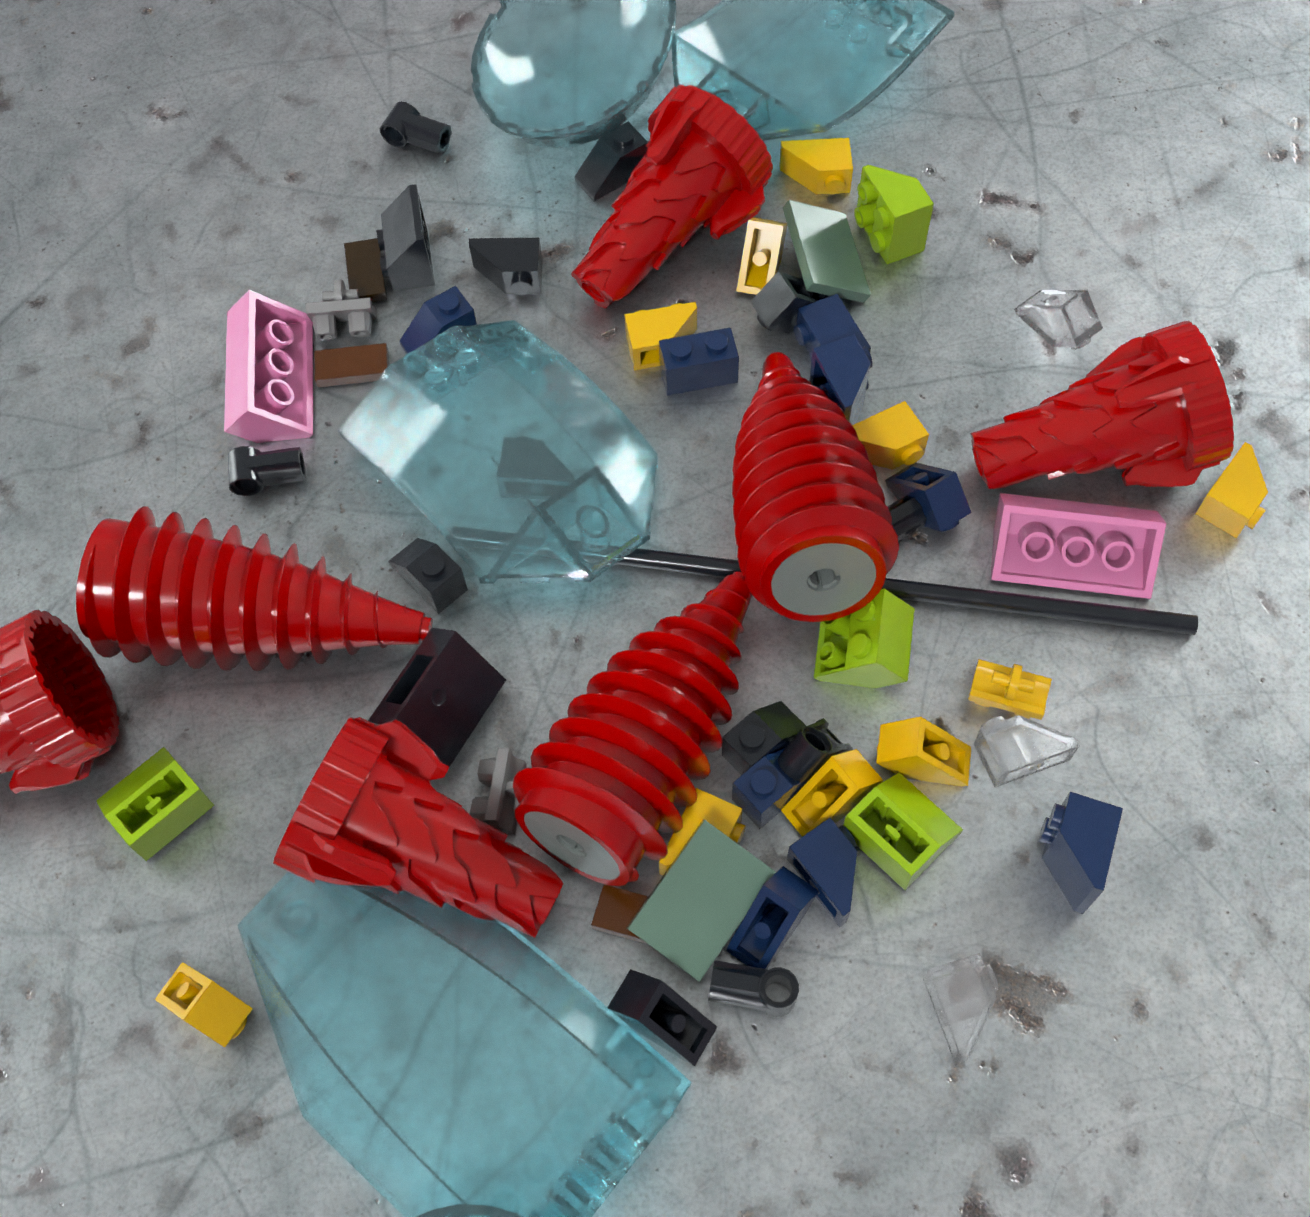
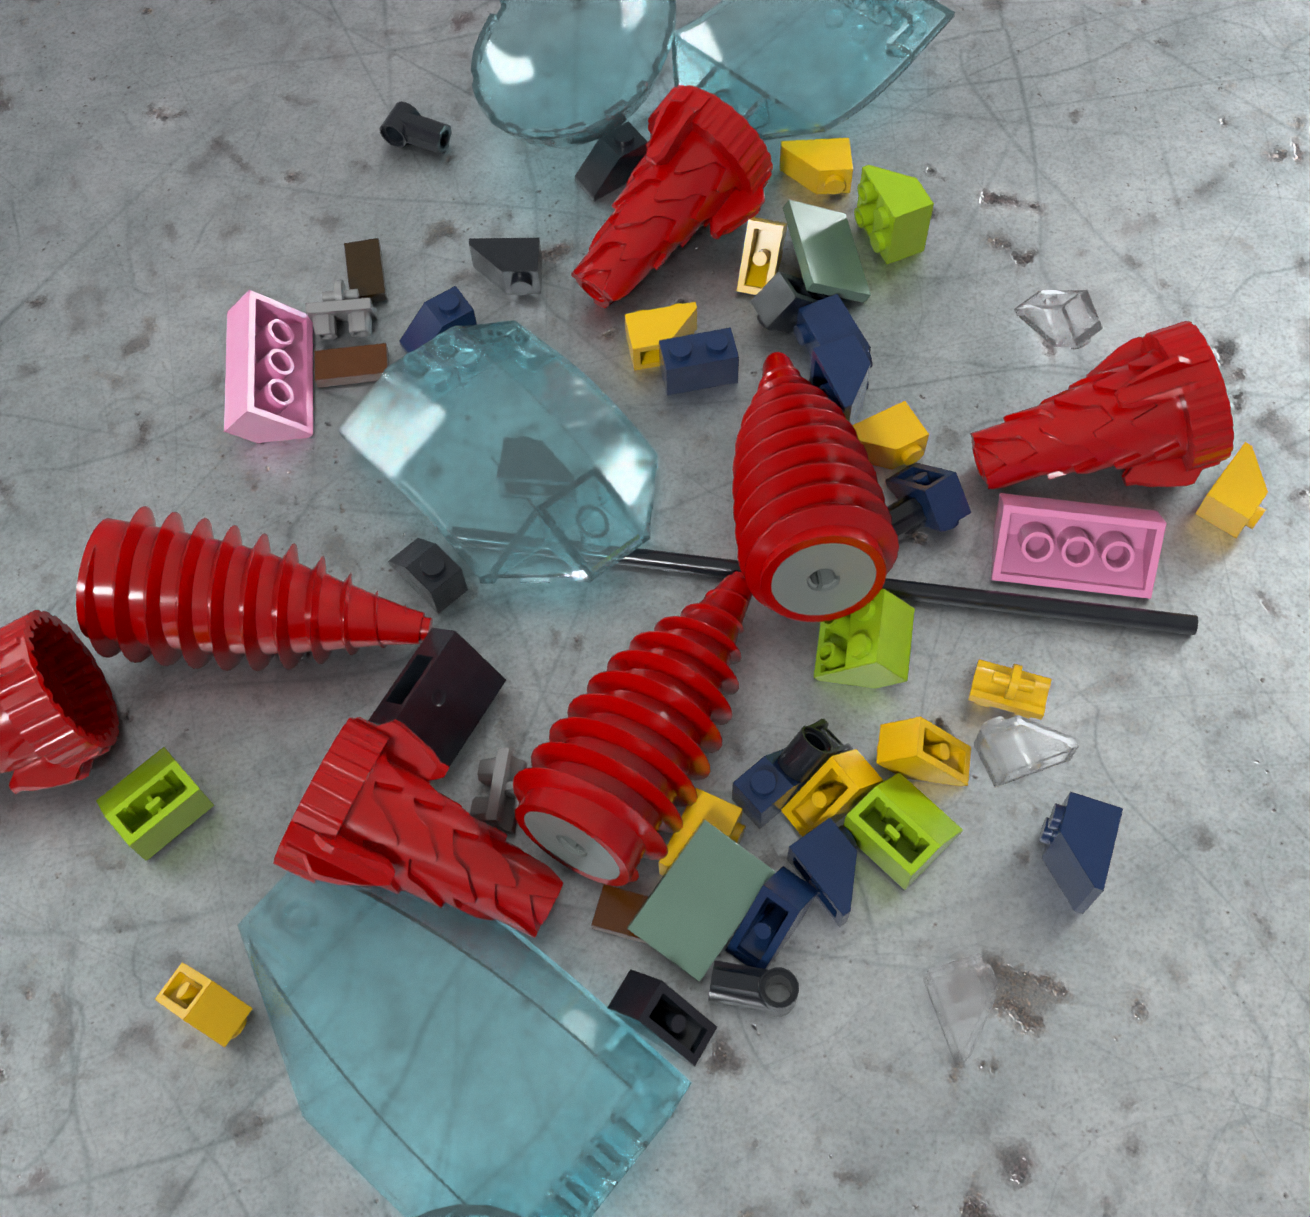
(252, 469): black piece -> none
(405, 243): black slope -> none
(759, 735): black slope -> none

